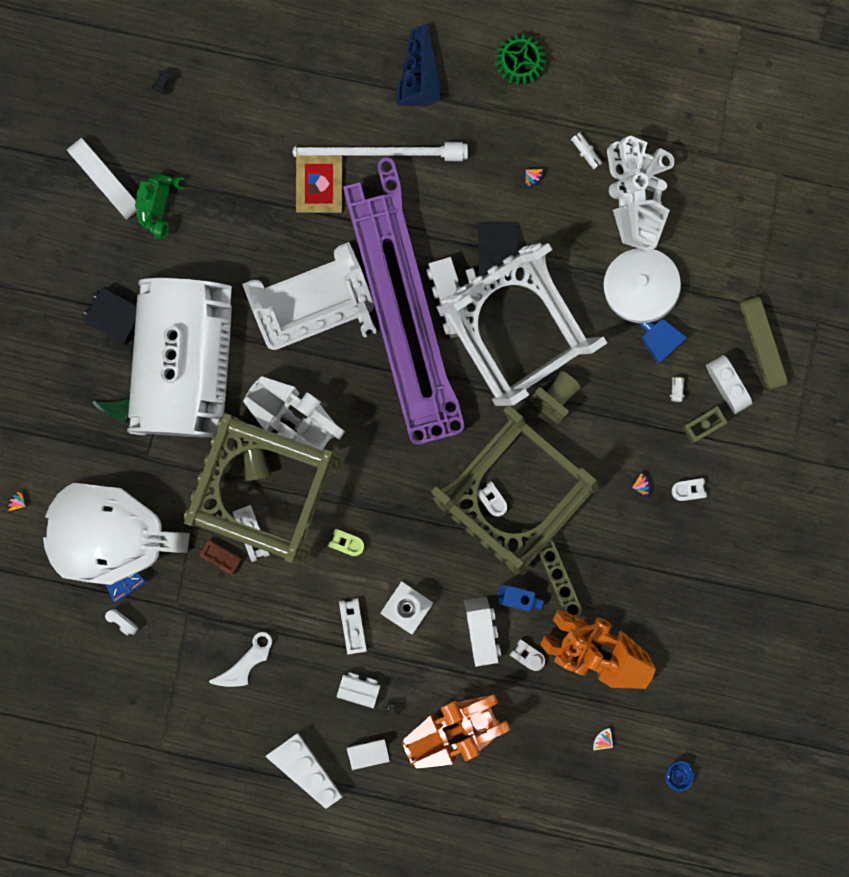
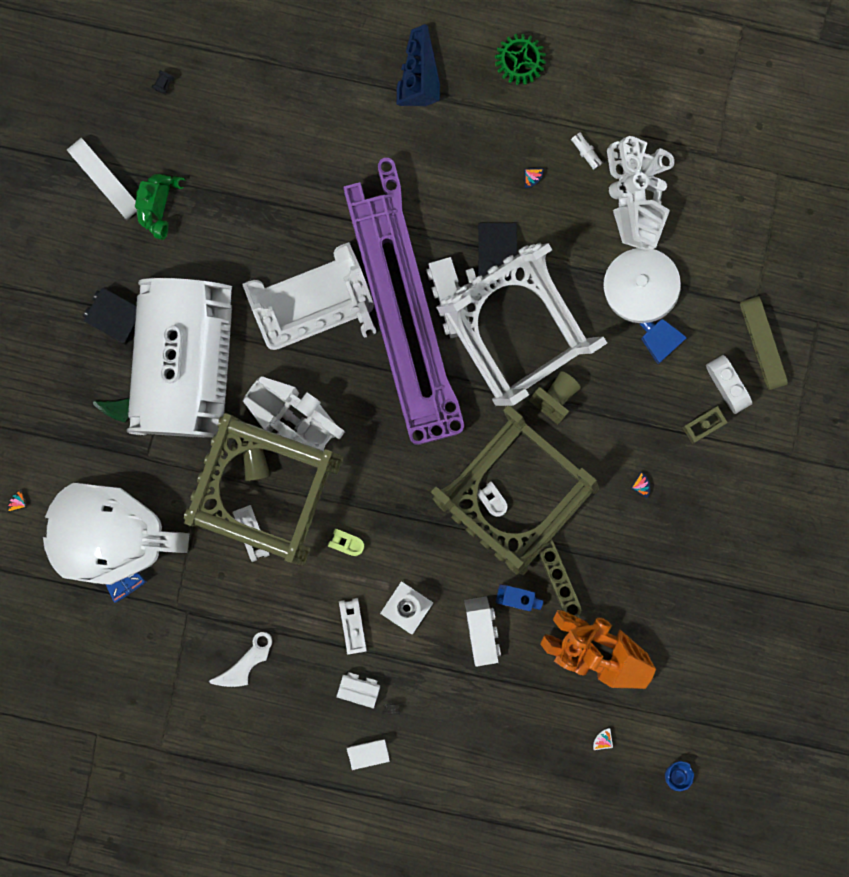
(127, 626): white plate -> none
(220, 557): copper plate -> none
(304, 769): white wedge -> none
(321, 171): flag -> none
(429, 742): orange piece -> none
(533, 661): white plate -> none
(677, 389): white pin -> none
(682, 490): white plate -> none

